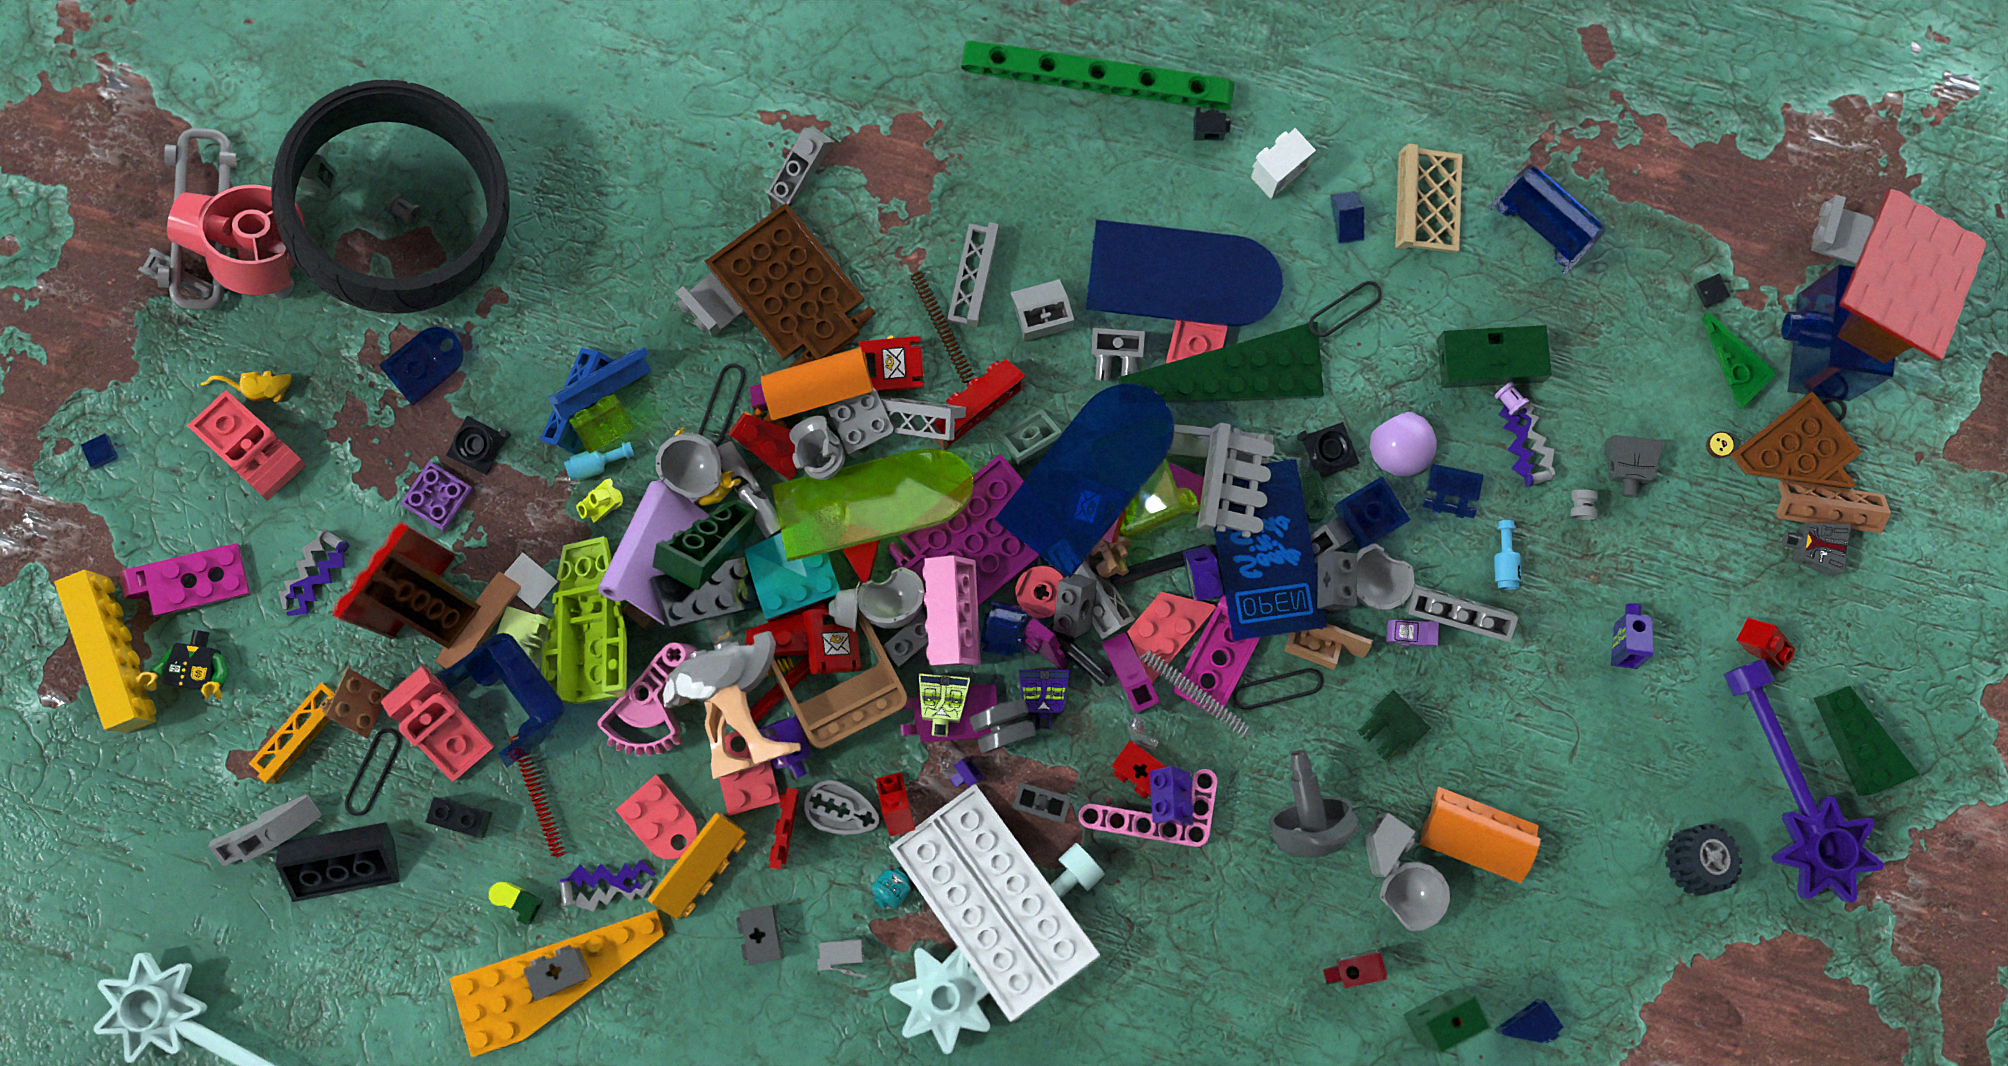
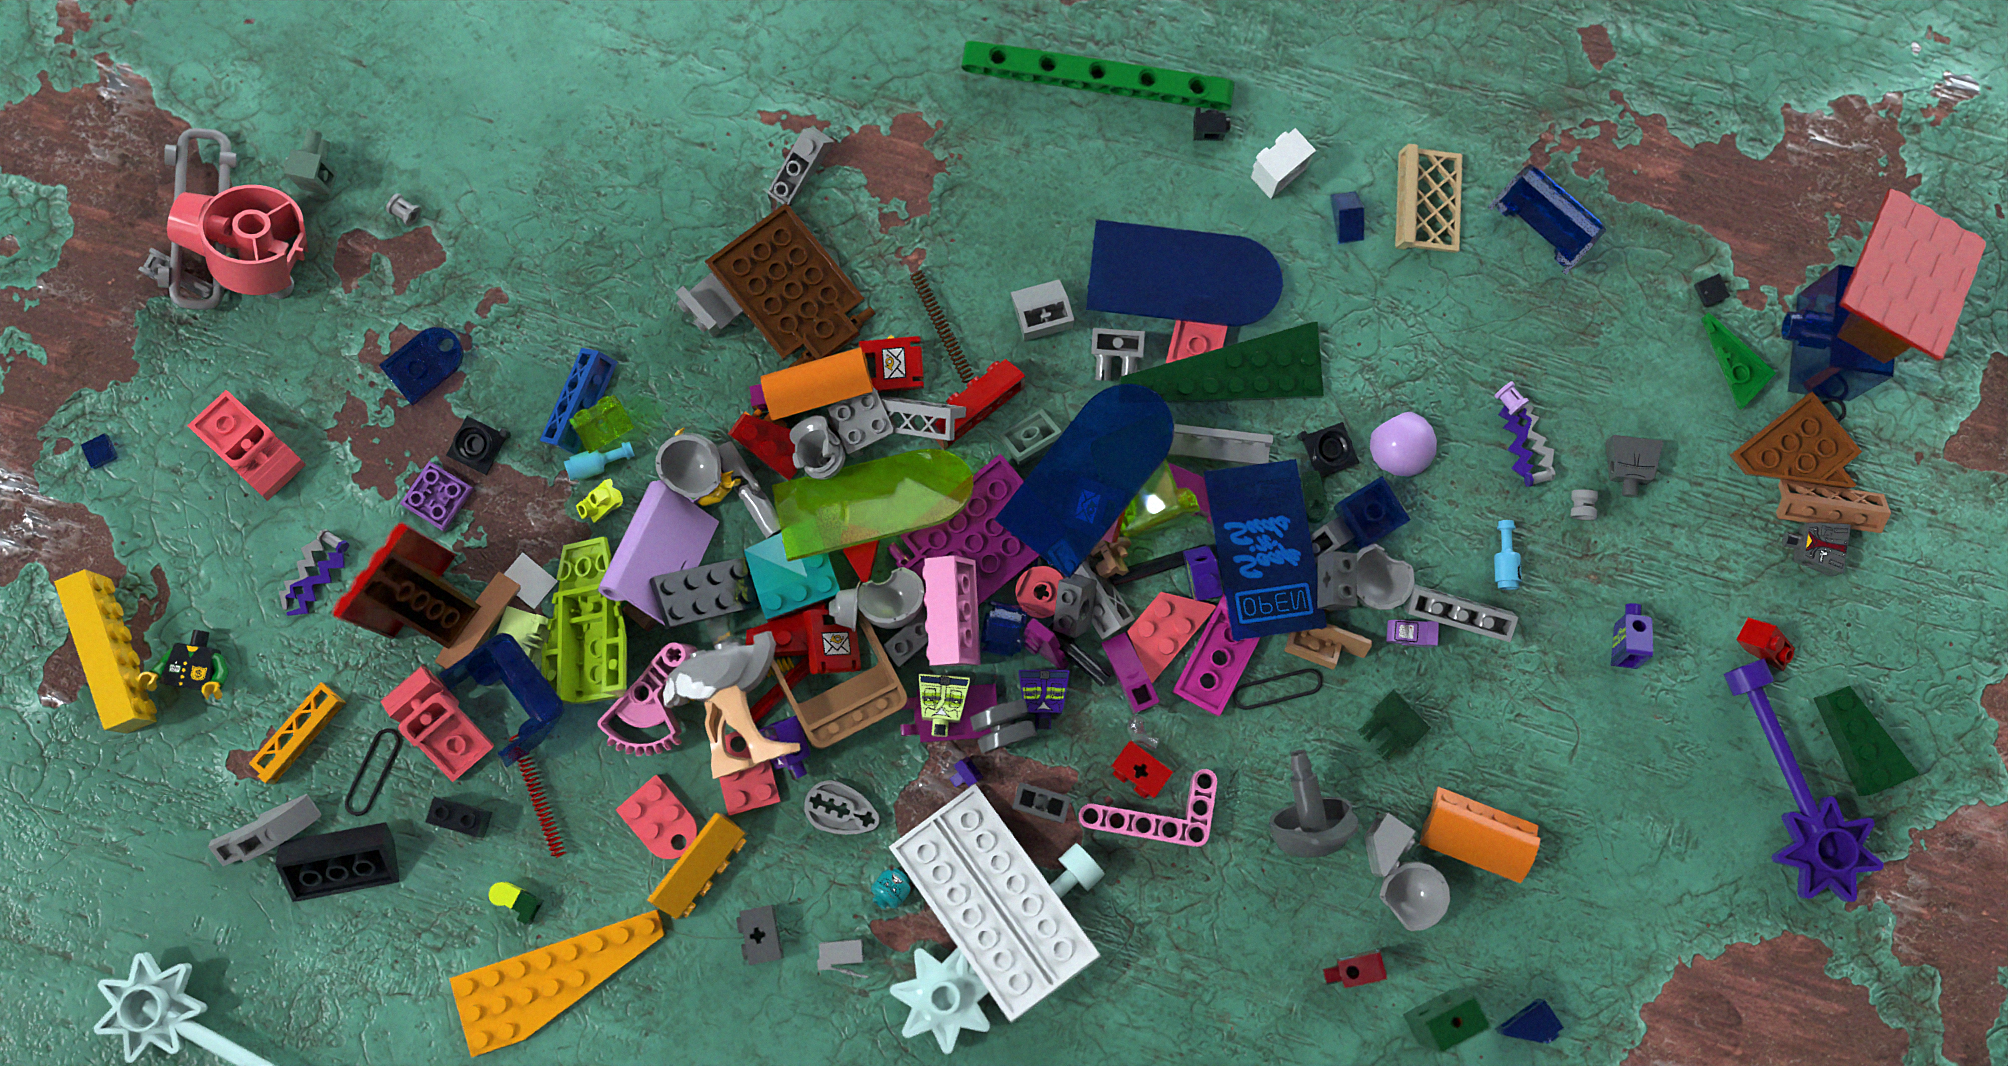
(165, 578): dark pink hinge -> none
(257, 386): yellow animal -> none
(355, 703): medium nougat hinge -> none
(397, 103): black tyre -> none
(573, 971): dark grey brick -> none
(600, 383): blue fence -> none
(616, 883): piece -> none
(705, 546): dark green wedge -> none
(733, 403): black piece -> none
(784, 829): red wing -> none
(895, 804): red slope -> none
(982, 274): light grey fence -> none
(1169, 672): light grey piece -> none
(1171, 796): dark purple bracket -> none
(1215, 490): light grey fence -> none
(1351, 317): black piece -> none
(1454, 483): clear blue plate -> none
(1494, 356): dark green brick -> none
(1703, 859): black wheel -> none
(1720, 445): tile -> none
(1841, 231): light grey bracket -> none

